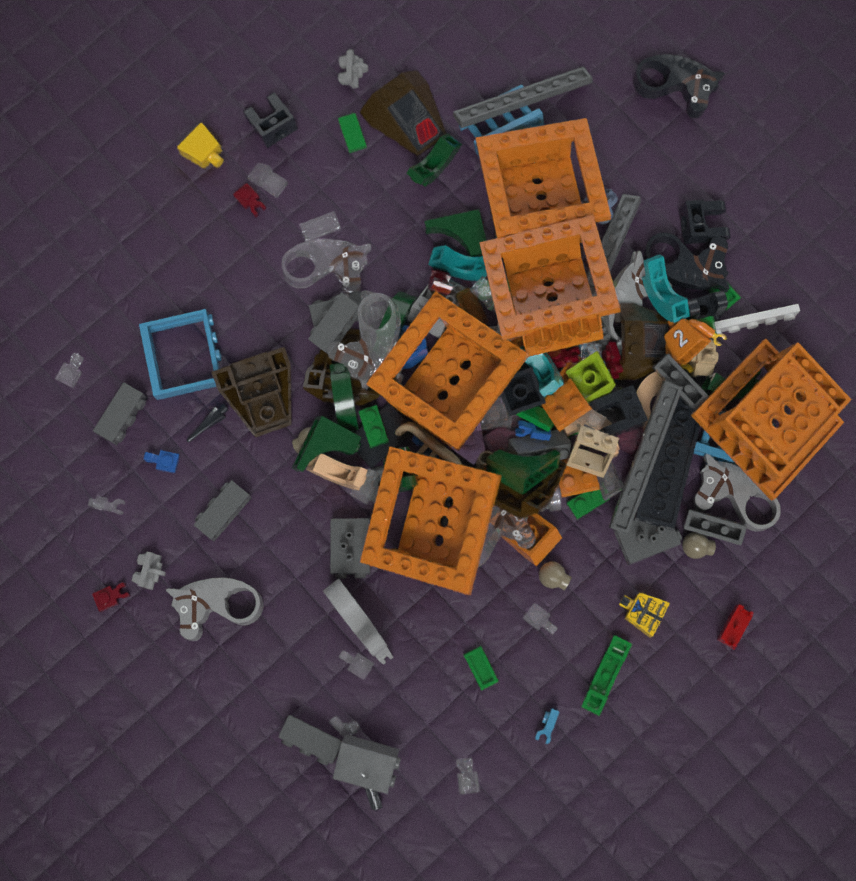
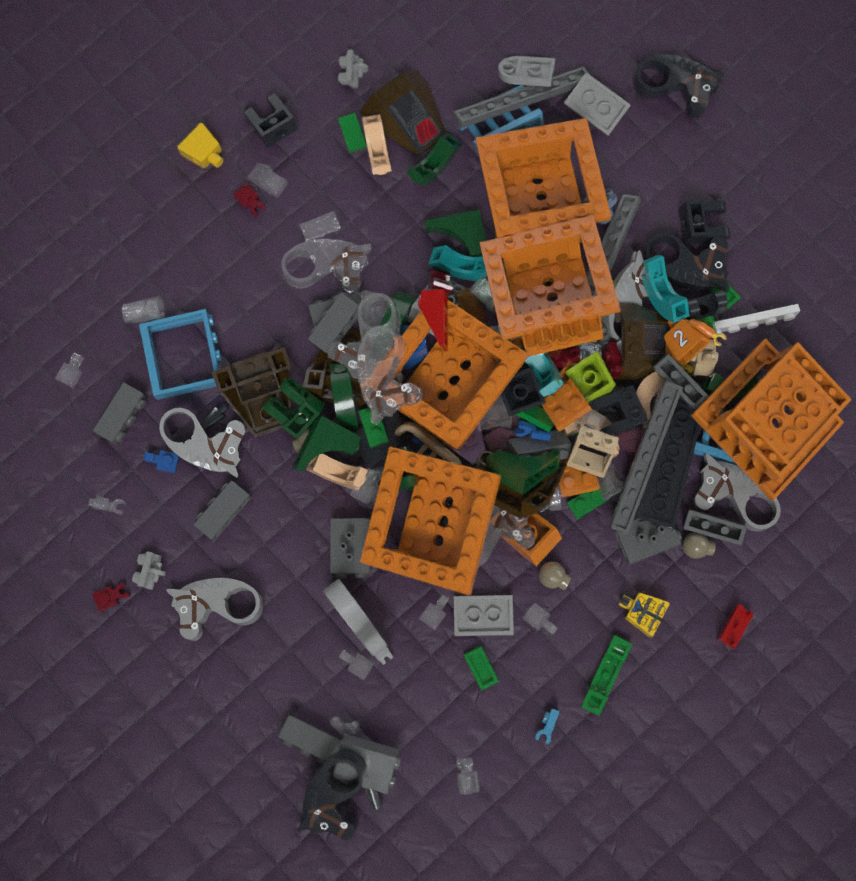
(144, 310): none -> clear plant
(213, 453): none -> light grey animal
(300, 419): none -> dark green brick
(323, 798): none -> black animal
(376, 145): none -> light nougat arch
(377, 378): none -> clear animal
(433, 614): none -> clear plate
(435, 310): none -> red slope
(483, 615): none -> light grey plate
(527, 70): none -> light grey tile
(597, 104): none -> light grey plate

